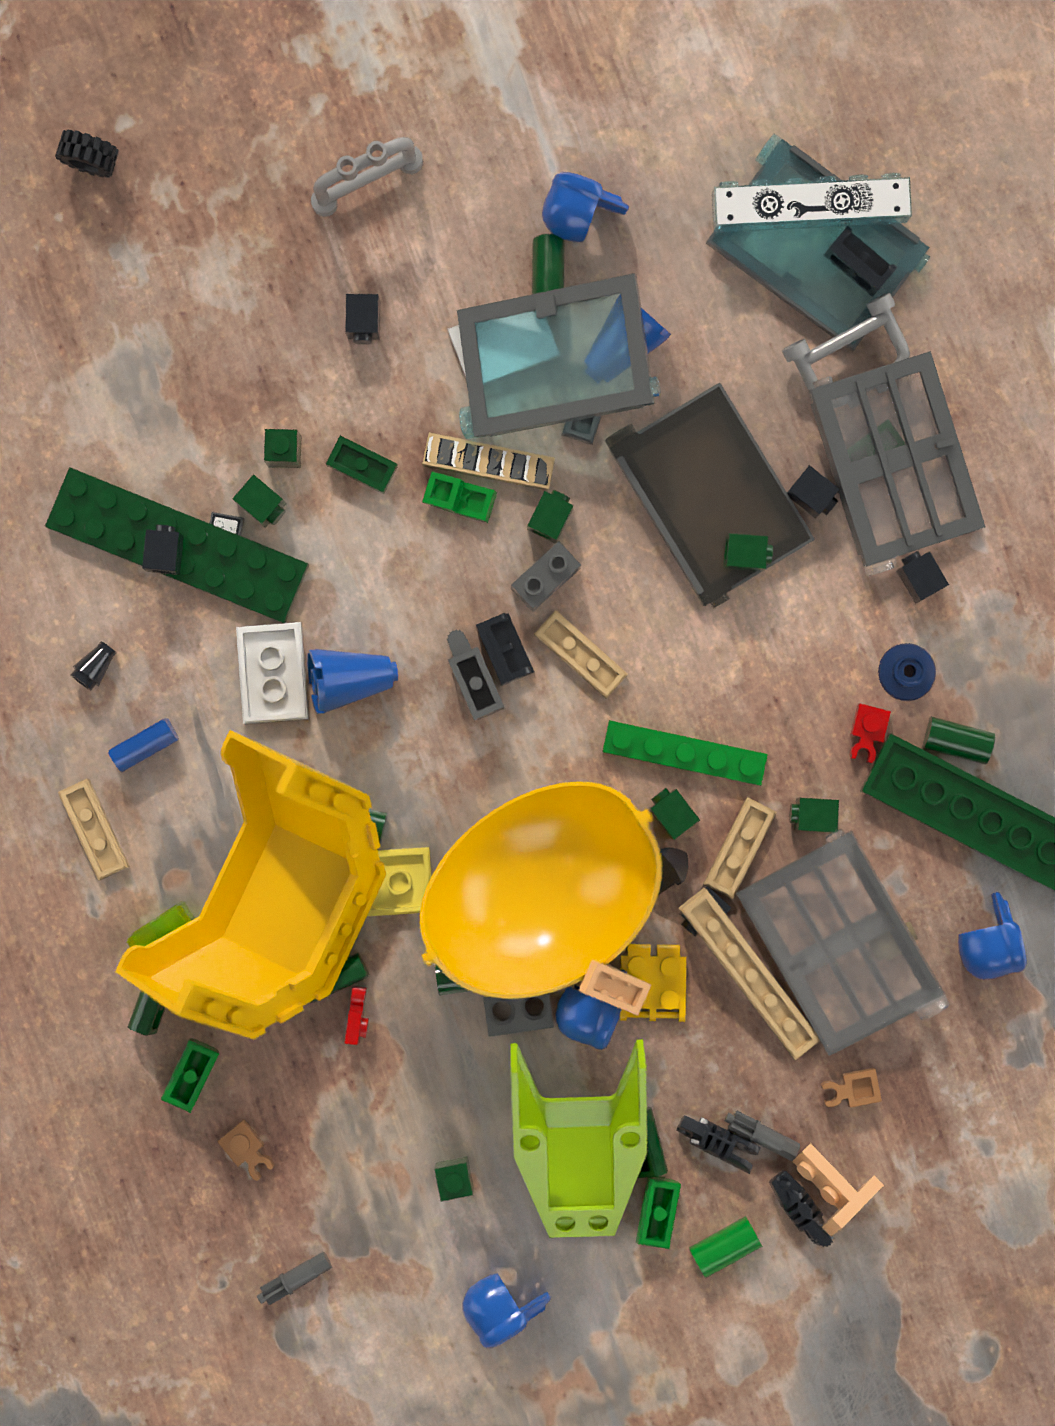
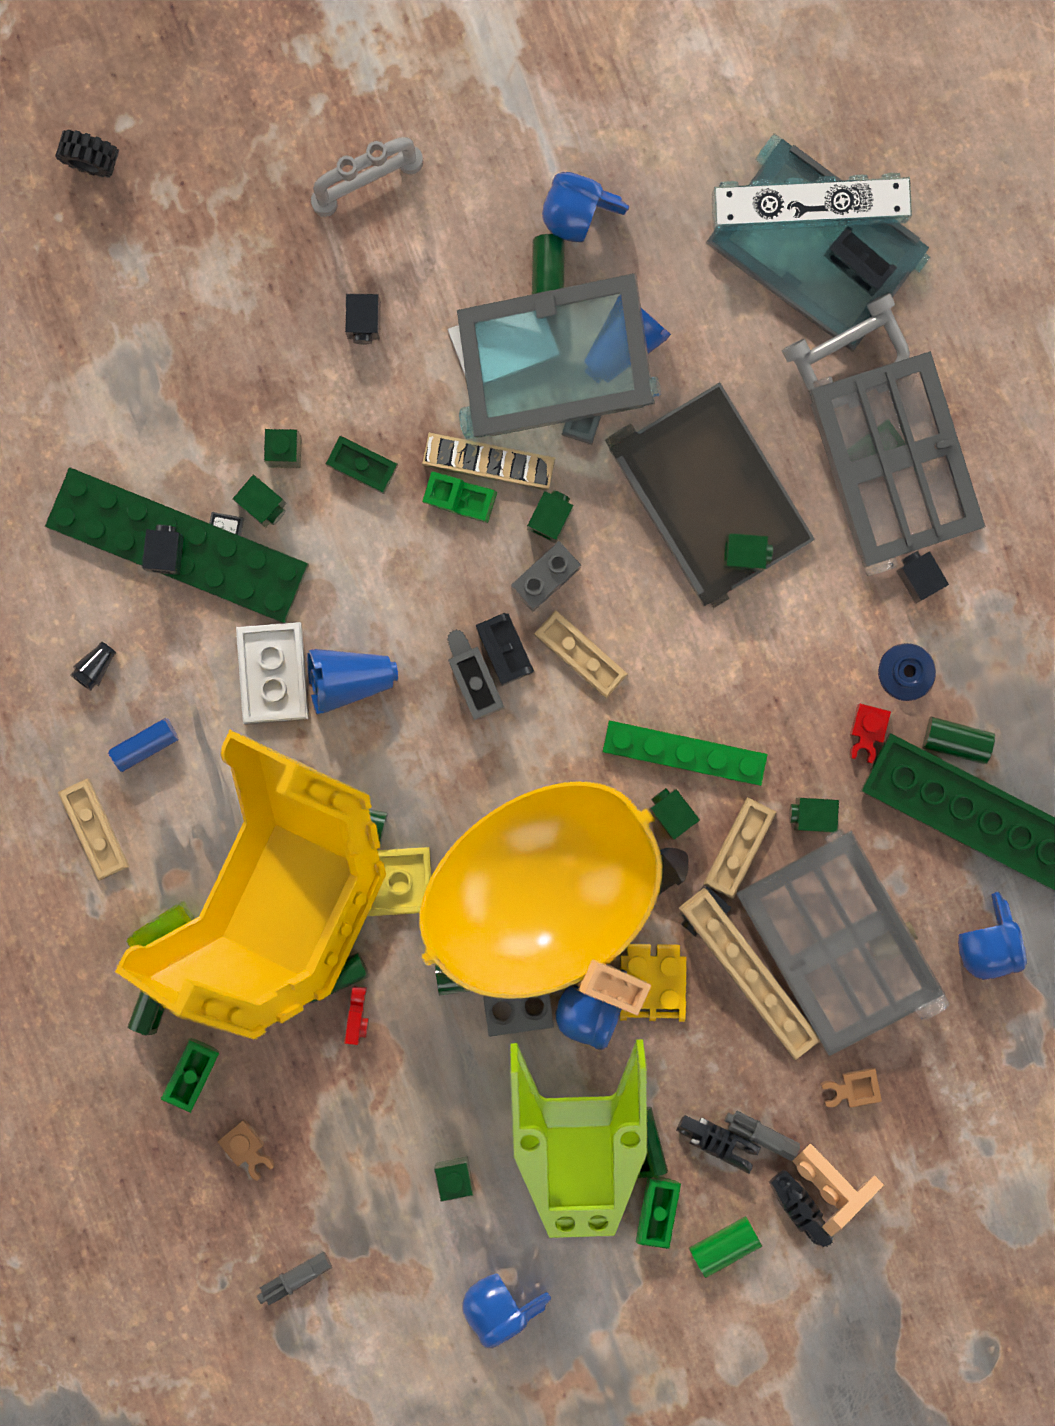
(814, 493): black brick -> none

